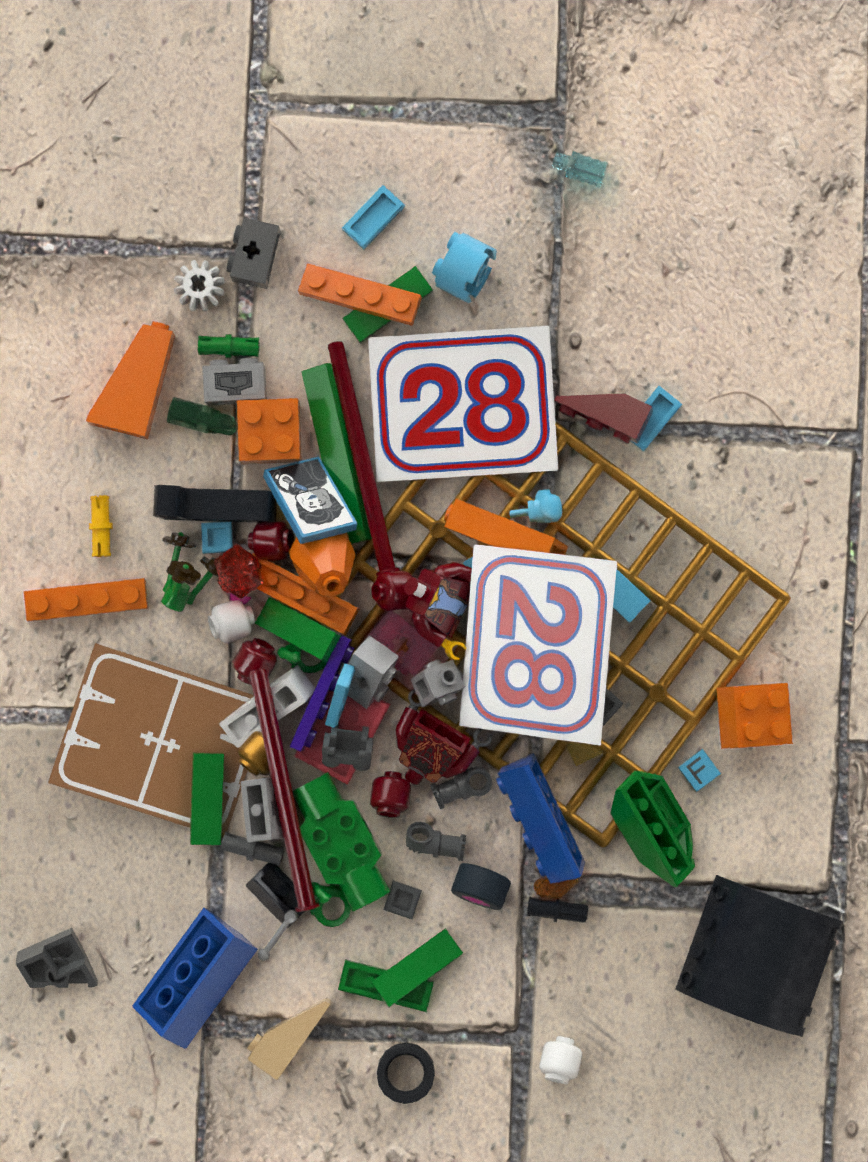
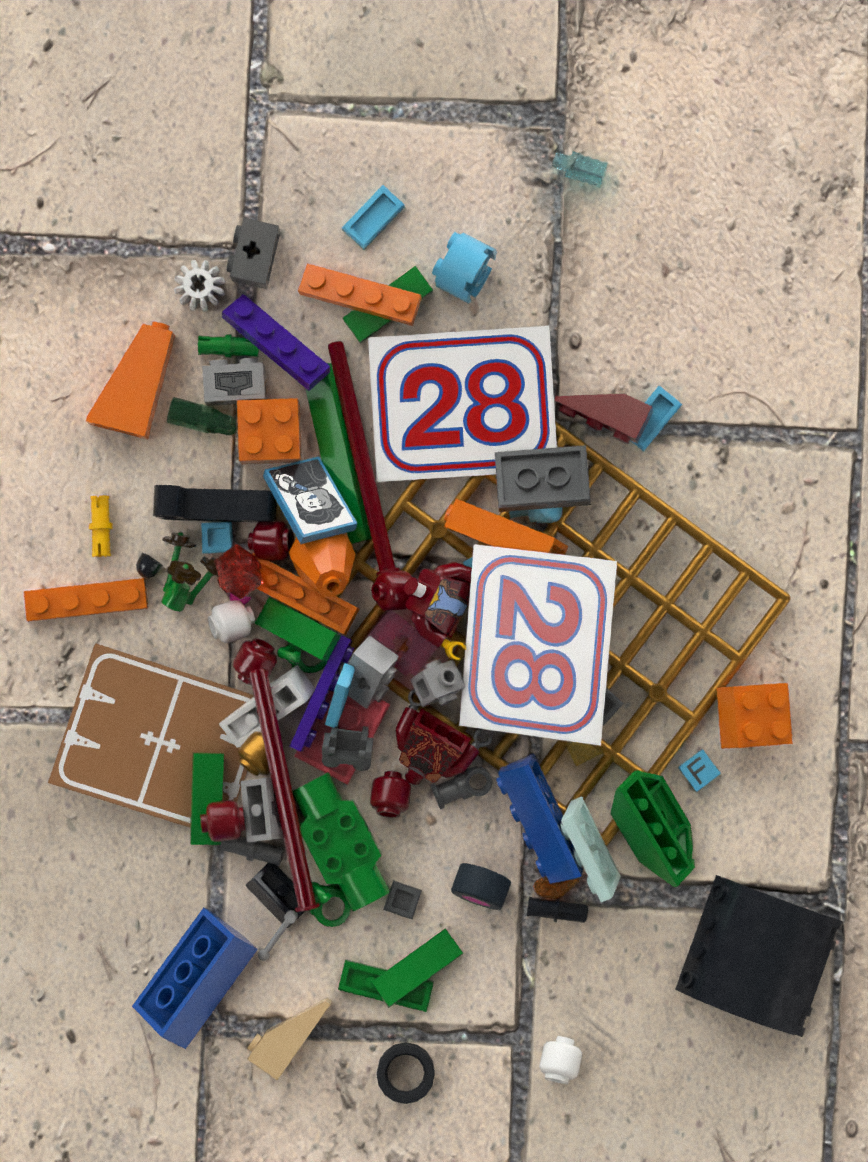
(56, 962): dark grey slope -> none
(147, 566): none -> black hinge
(223, 821): none -> dark red head
(276, 342): none -> dark purple plate
(436, 843): dark grey connector -> none
(542, 478): none -> dark grey tile
(590, 849): none -> light aqua plate
(628, 598): medium azure tile -> none

